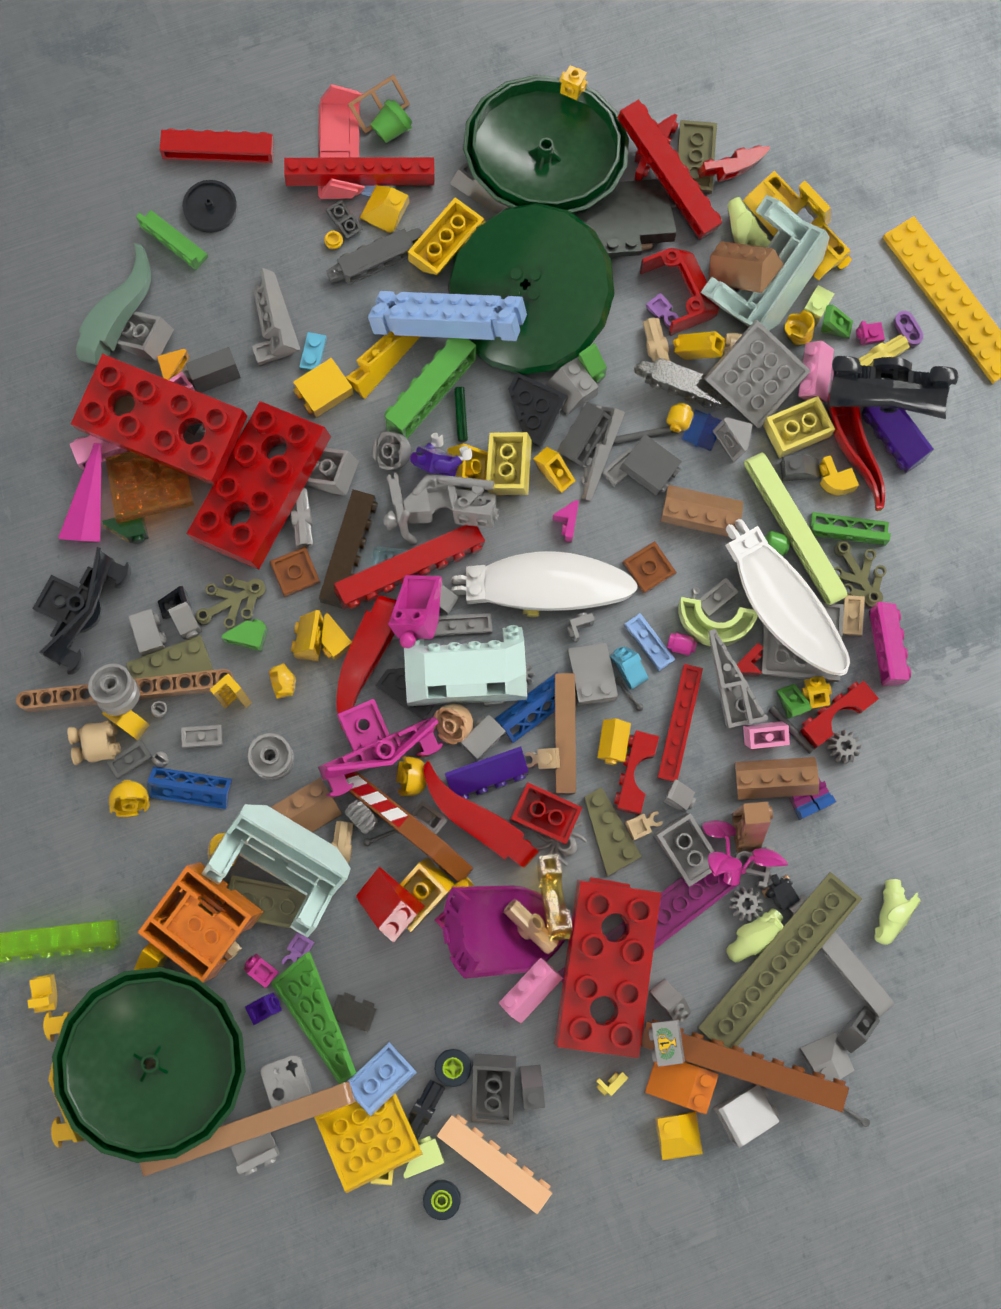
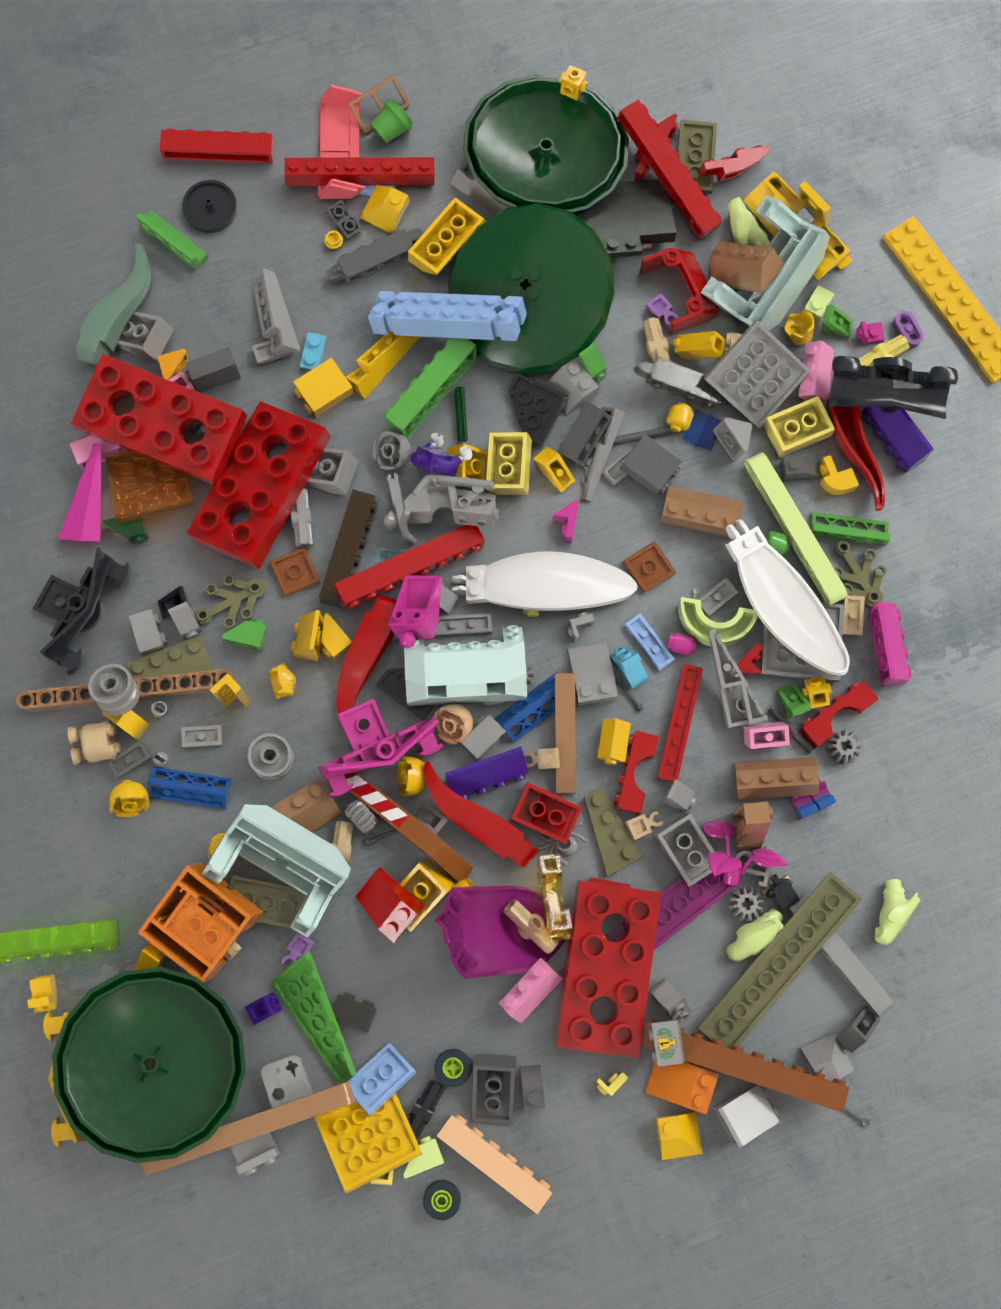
(260, 970): dark pink bracket -> none

